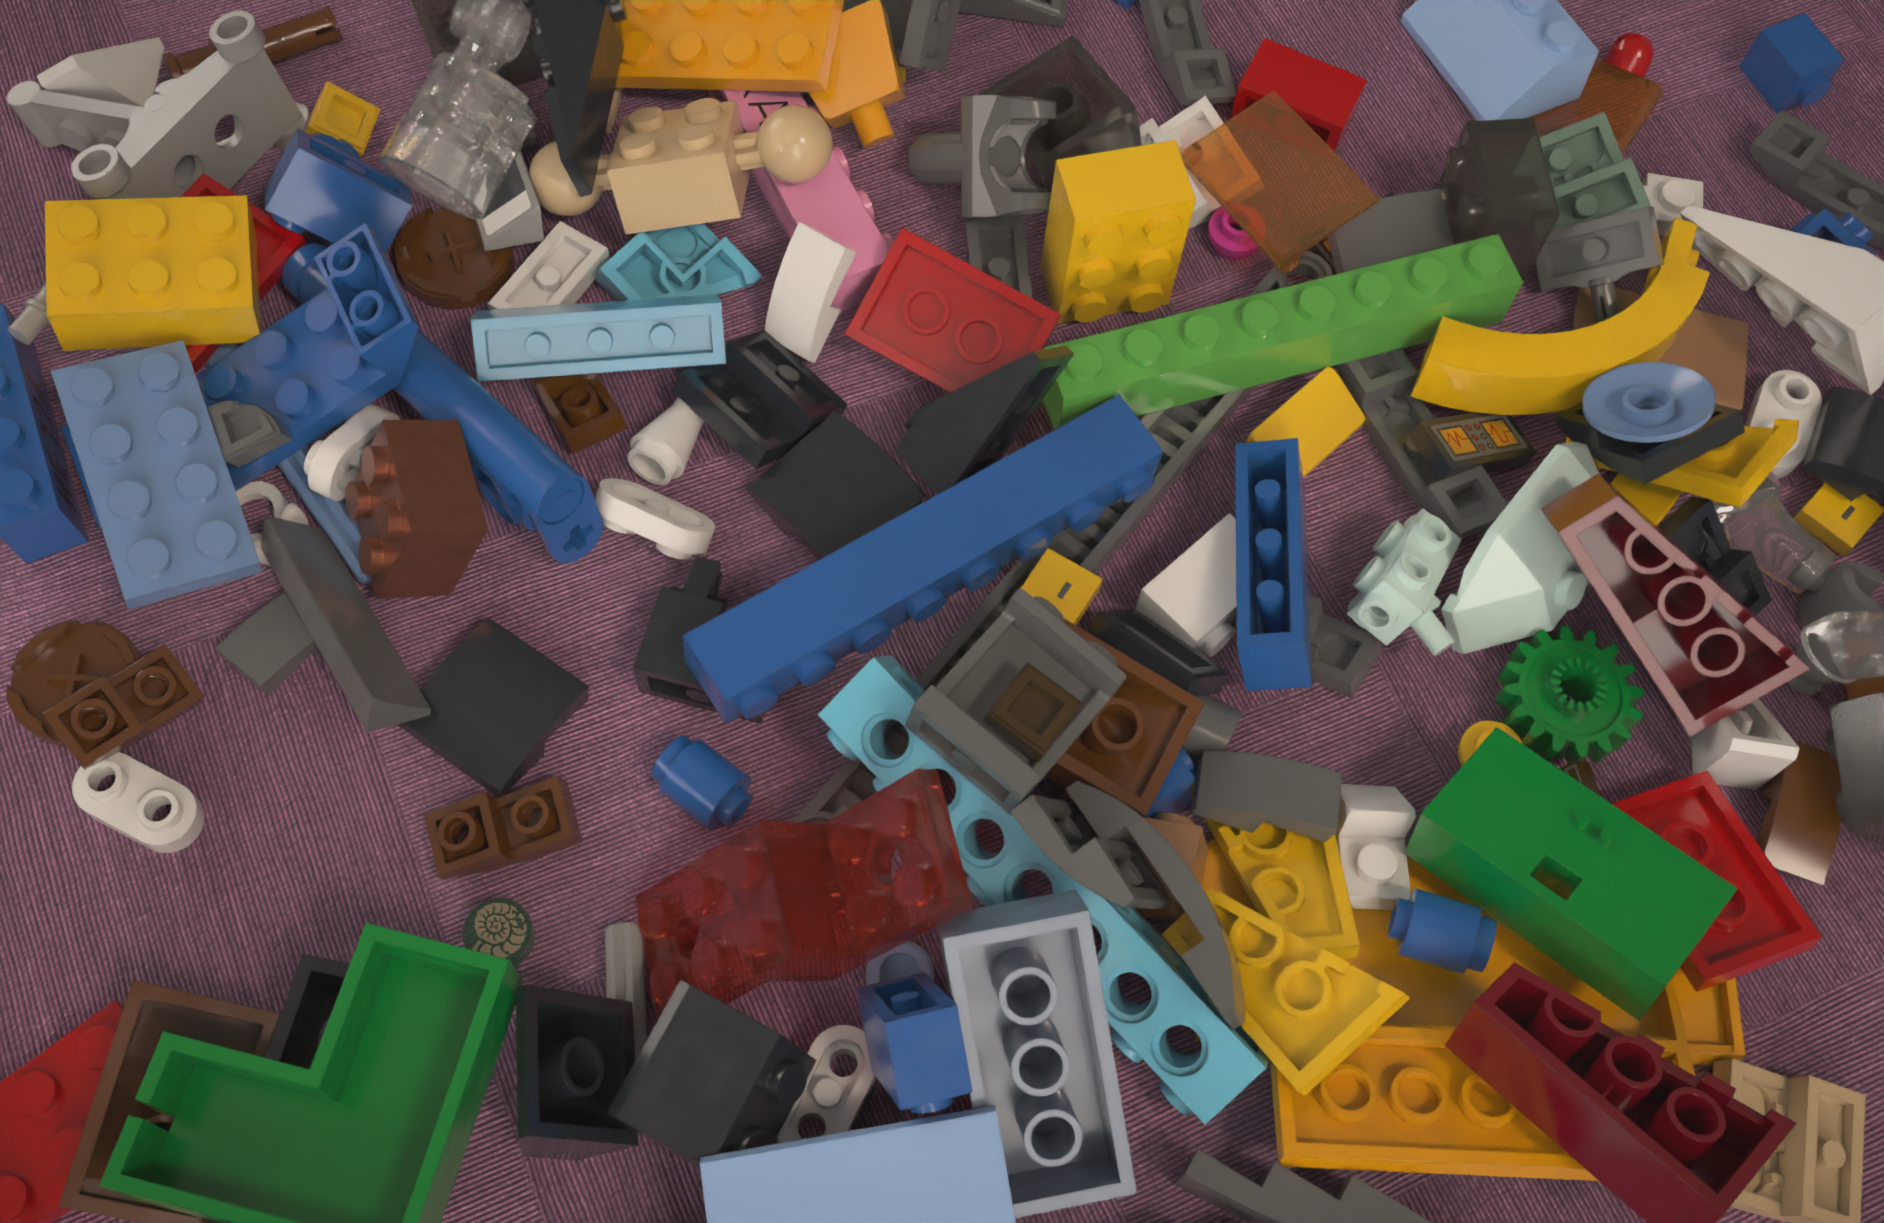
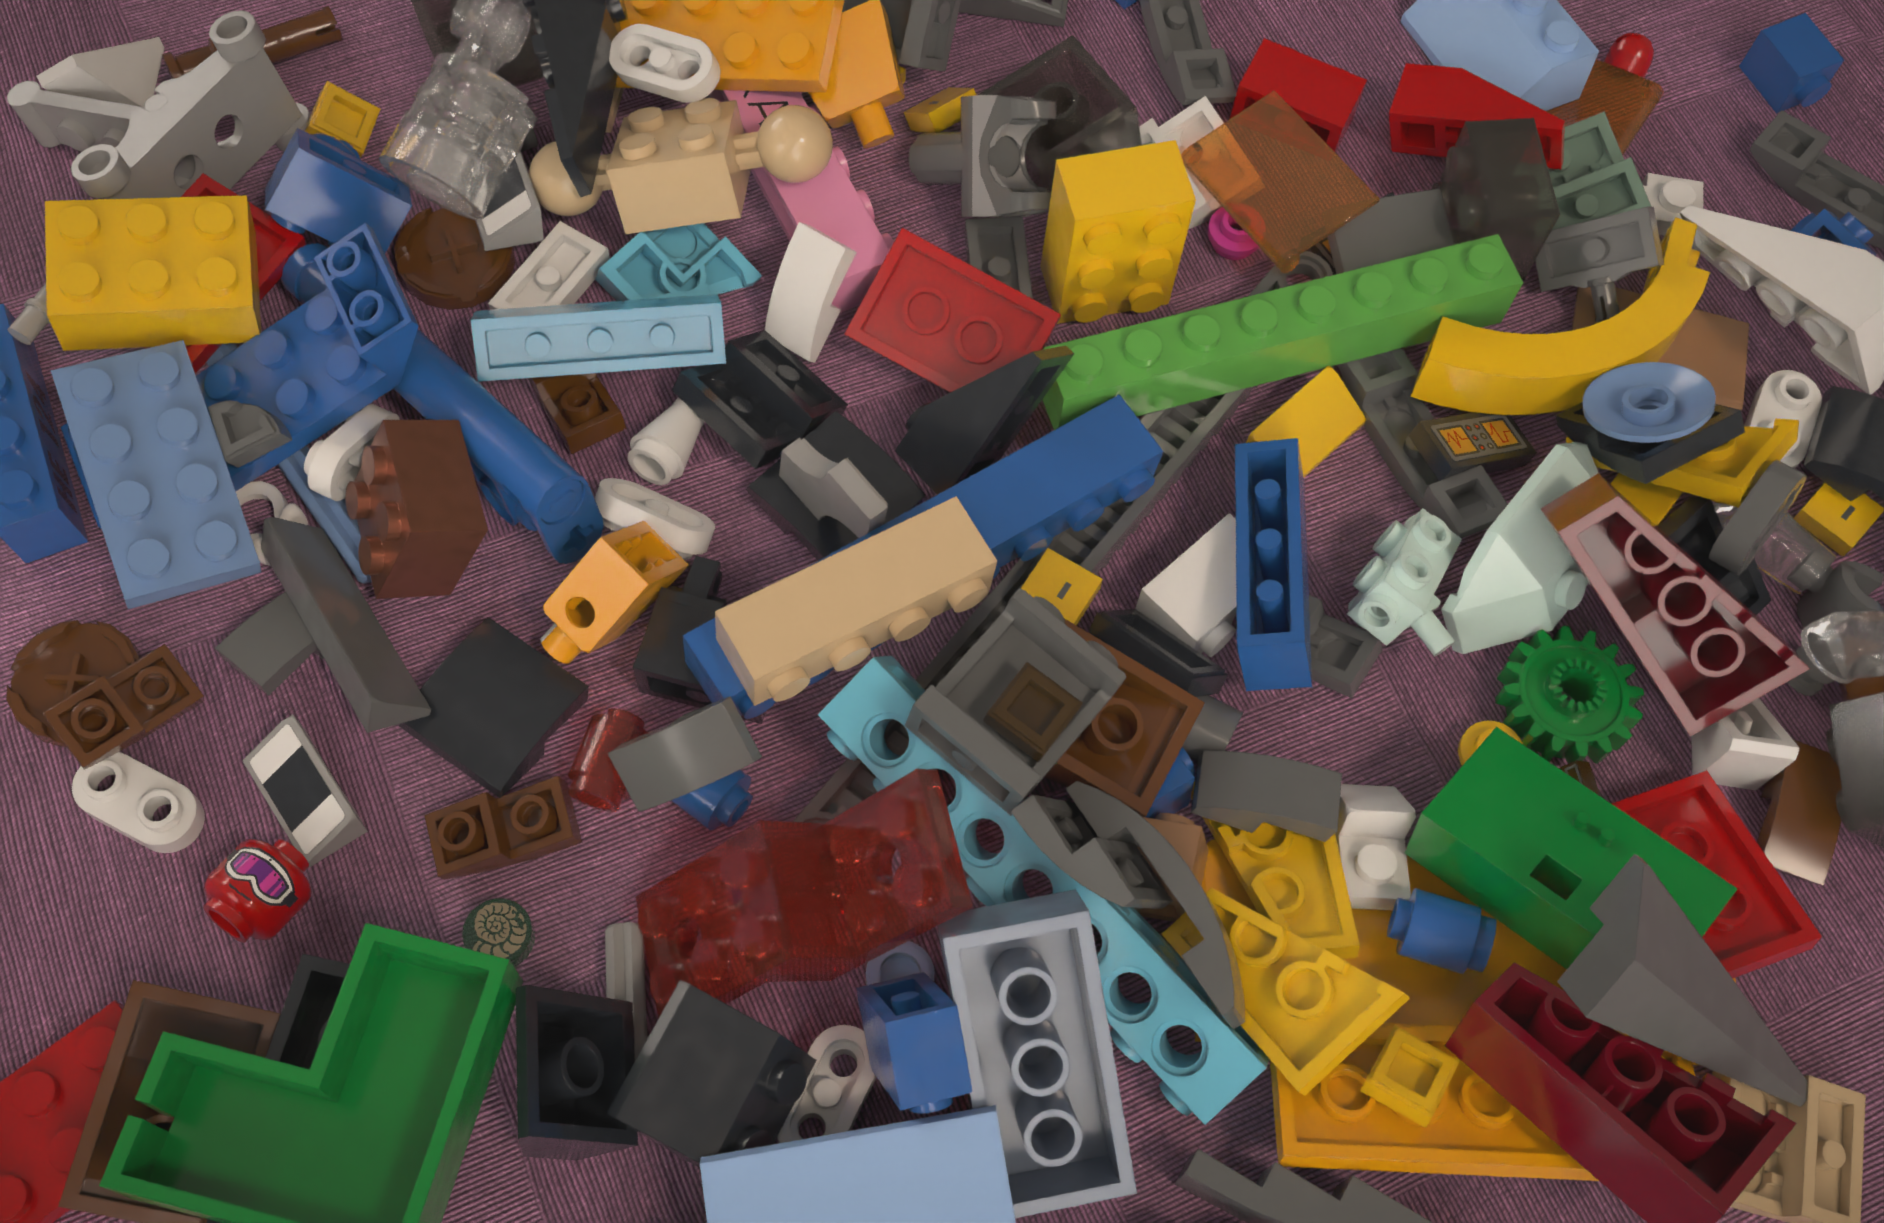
(257, 889): none -> red head
(303, 792): none -> slope
(592, 771): none -> clear red brick
(609, 590): none -> light orange torso
(670, 63): none -> white plate
(685, 754): none -> dark grey slope
(832, 488): none -> light grey tile
(855, 602): none -> tan brick
(938, 111): none -> yellow tile
(1410, 1076): none -> yellow tile
(1438, 101): none -> red slope
(1667, 988): none -> dark grey wedge
(1757, 517): none -> dark grey beam

